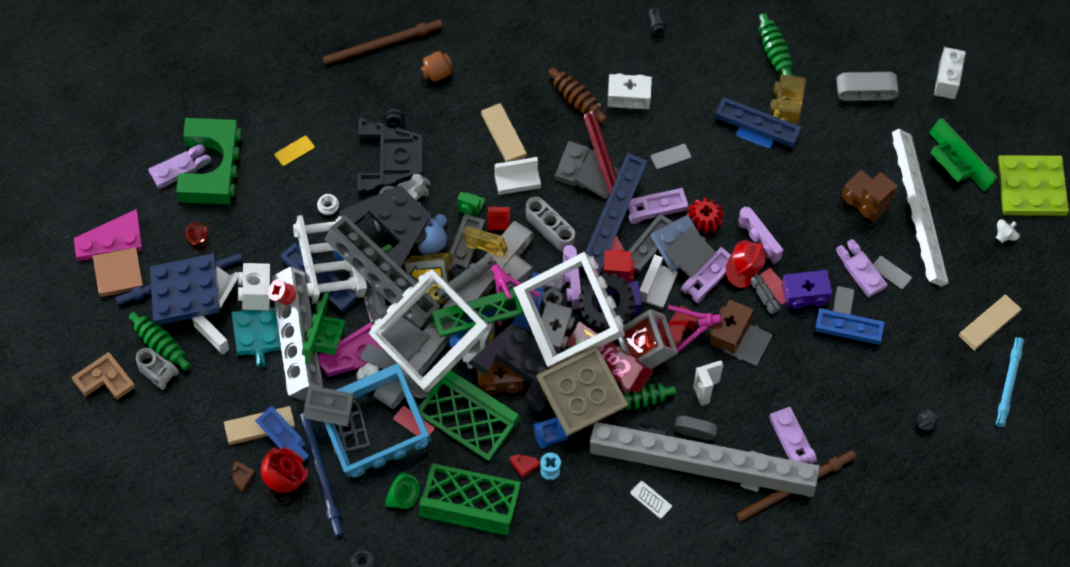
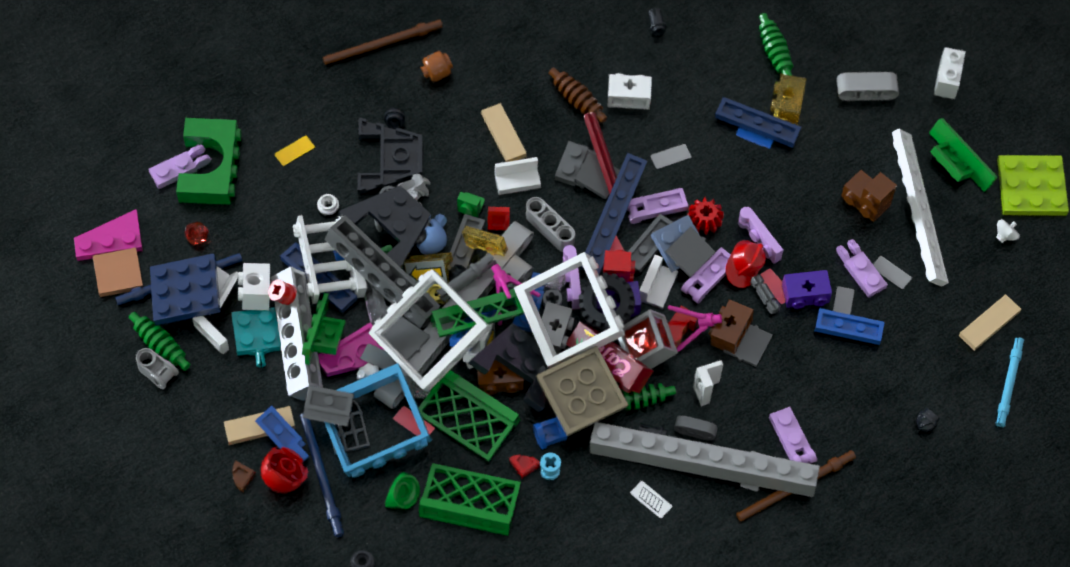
(104, 372): medium nougat plate -> none

